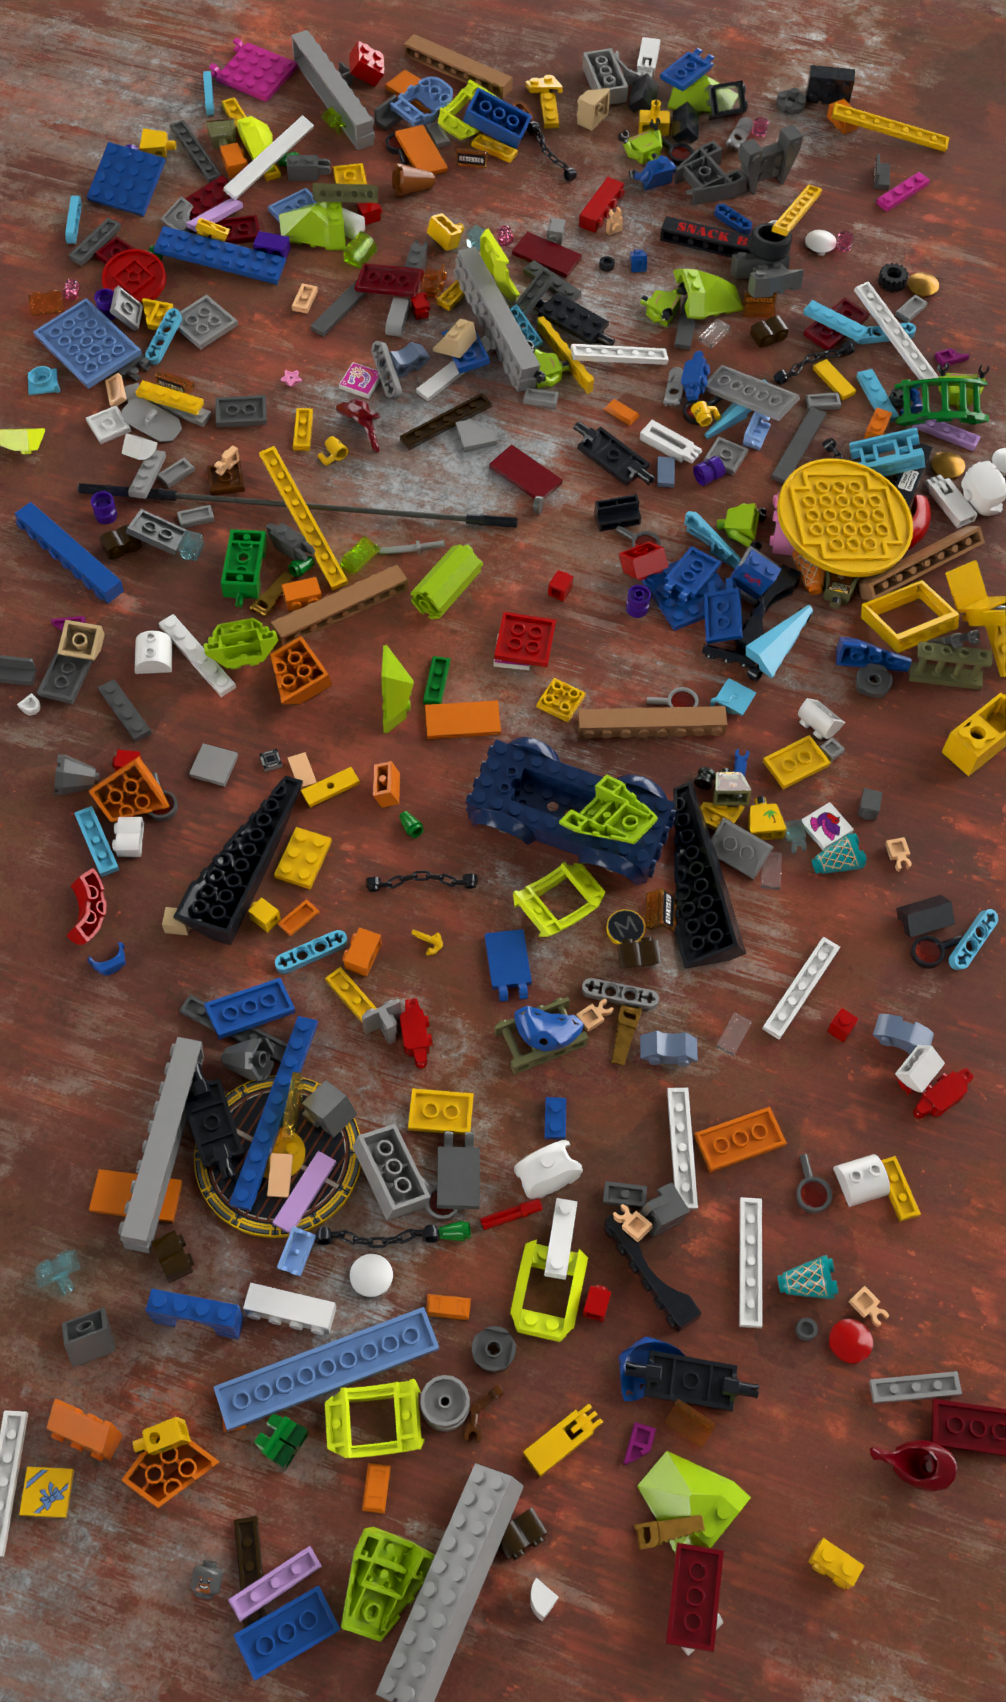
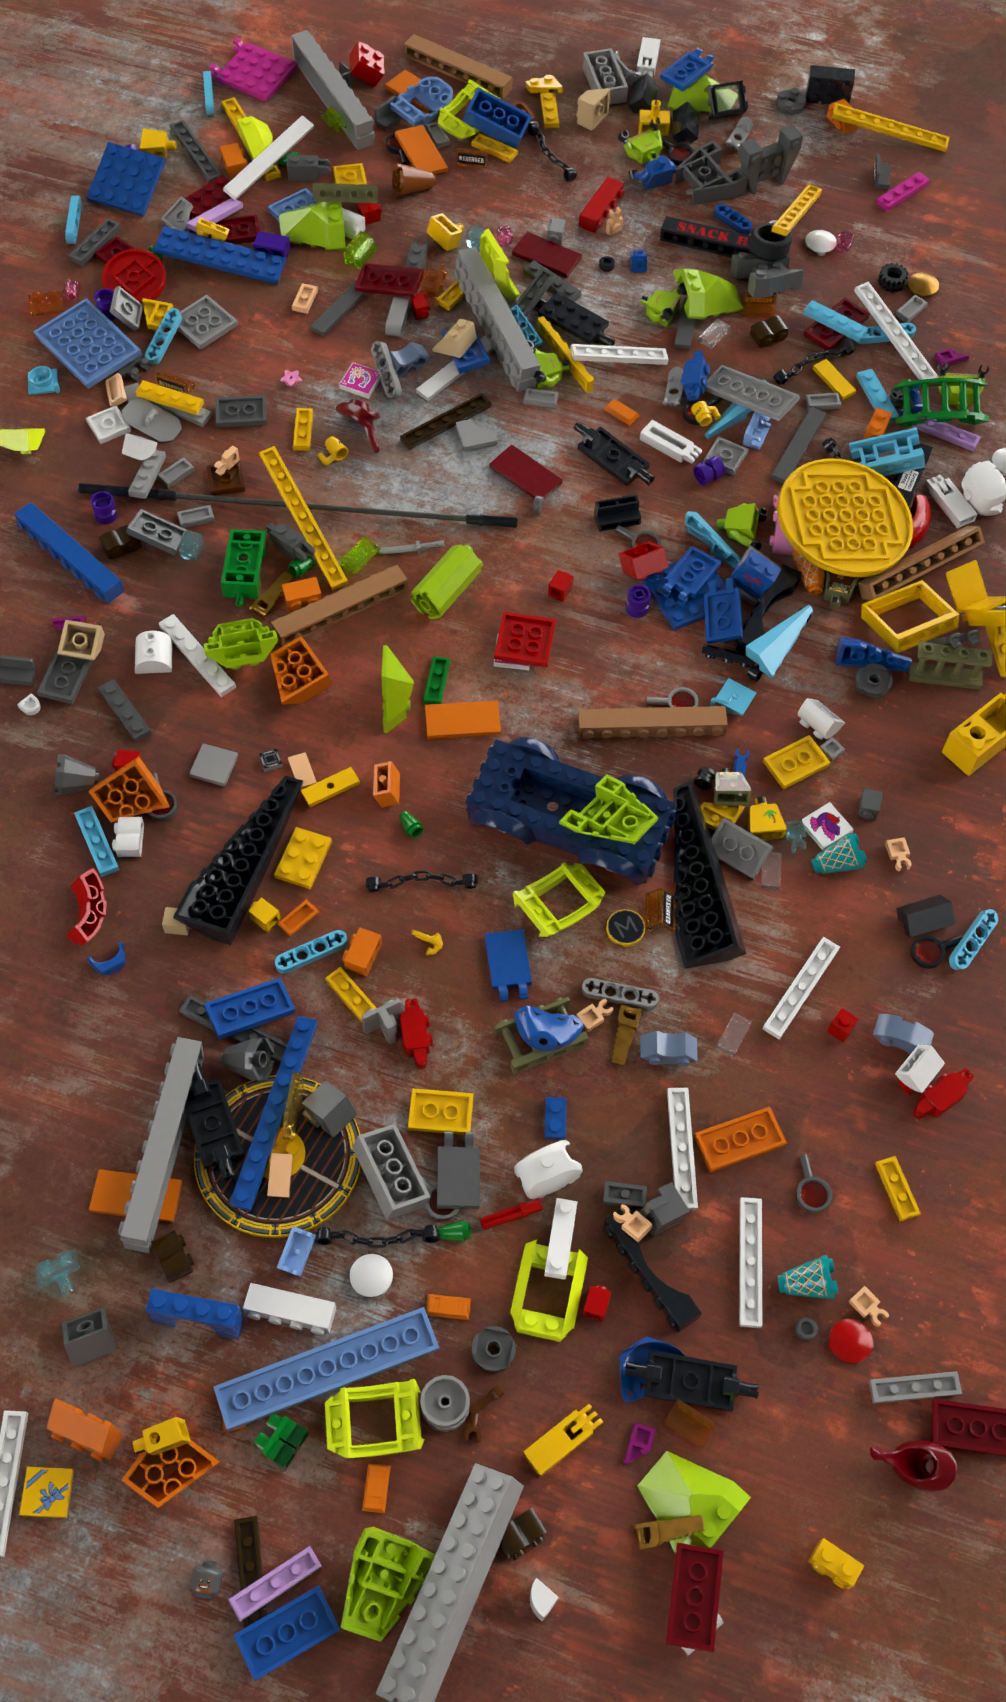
(221, 132): olive torso -> none
(304, 1192): lavender tile -> none
(561, 700): yellow tile -> none
(638, 954): dark brown brick -> none
(665, 471): sand blue tile -> none
(760, 126): clear pink wheel -> none
(863, 1179): white brick -> none
(948, 465): pearl gold dish -> none

